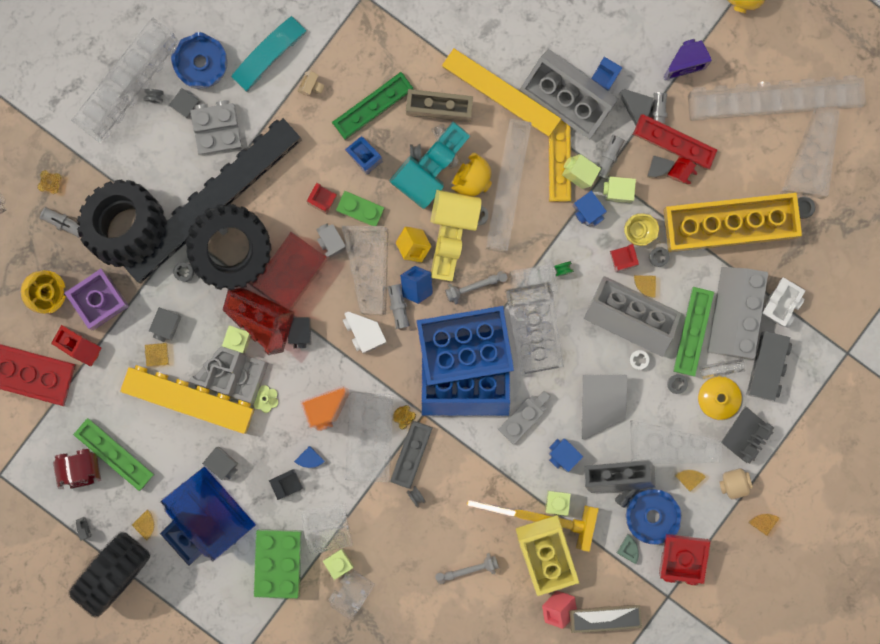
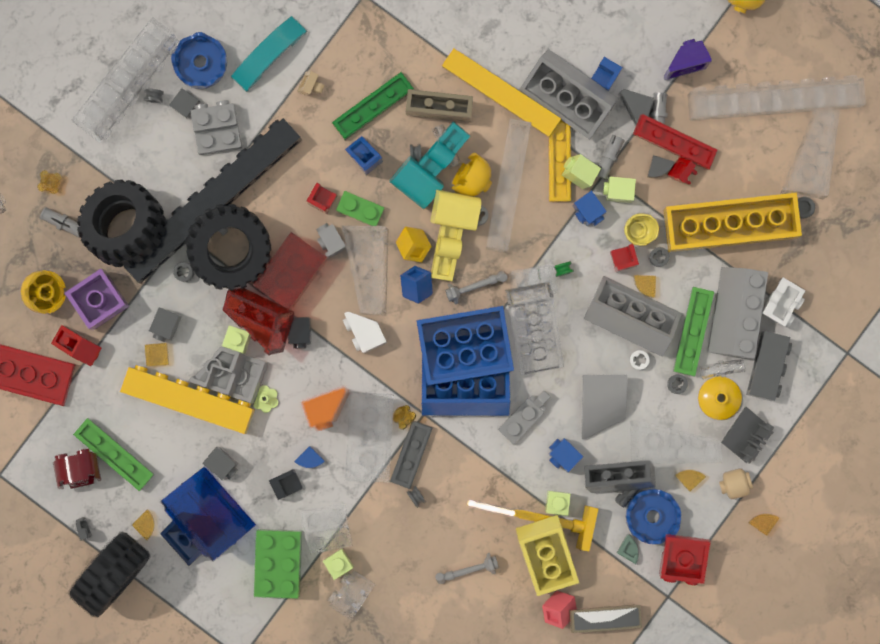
(398, 306): light grey pin -> none

